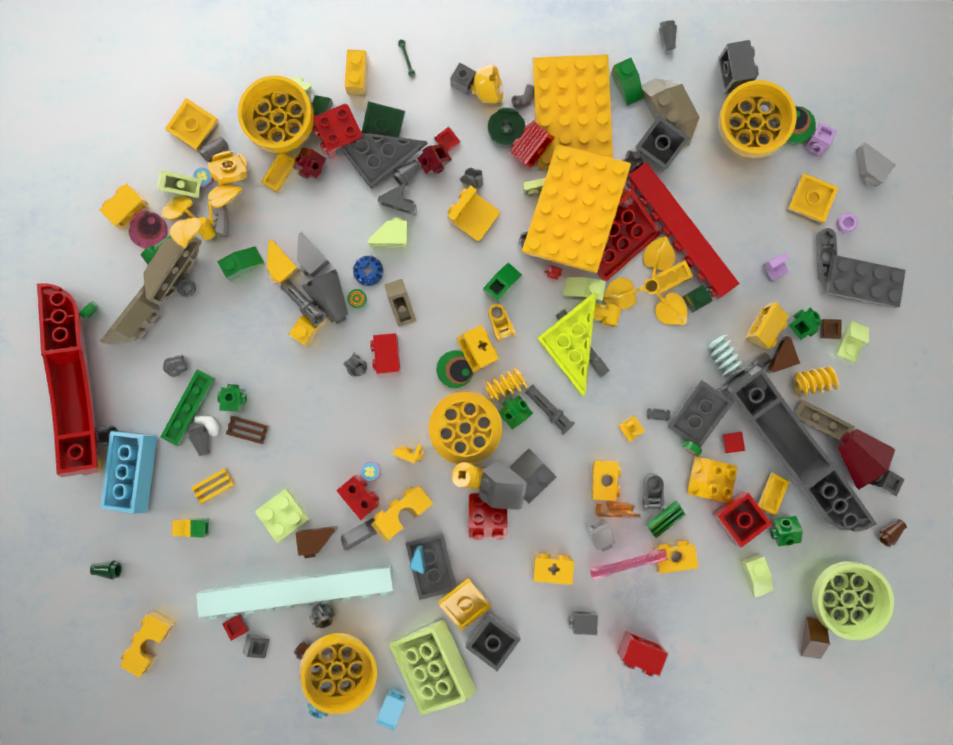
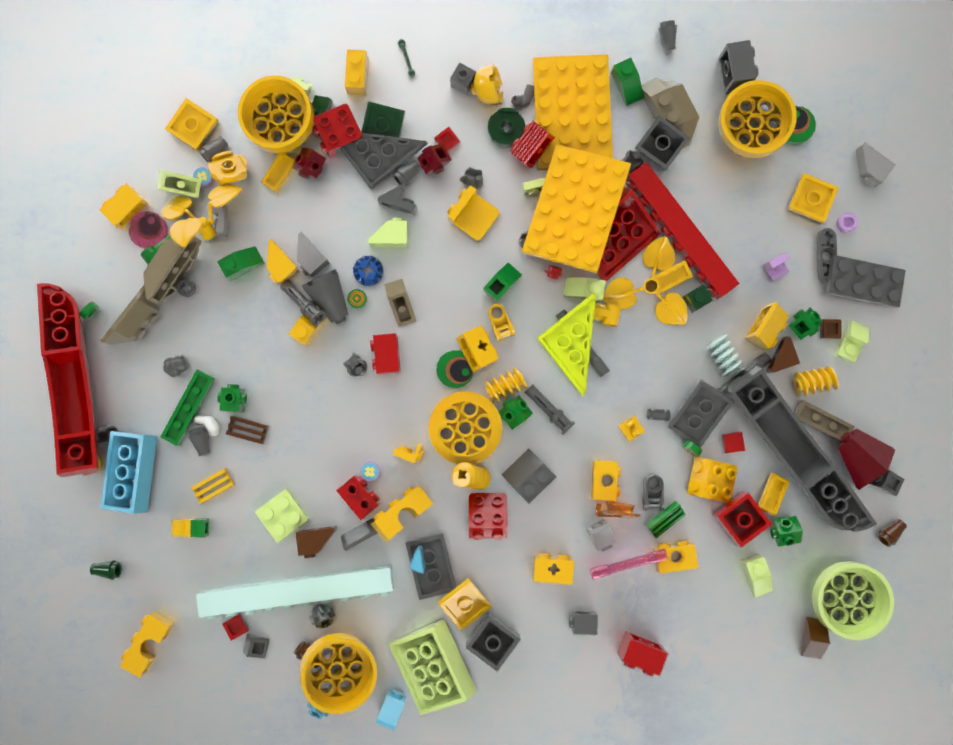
(502, 487): dark grey slope -> none
(821, 139): lavender bracket -> none

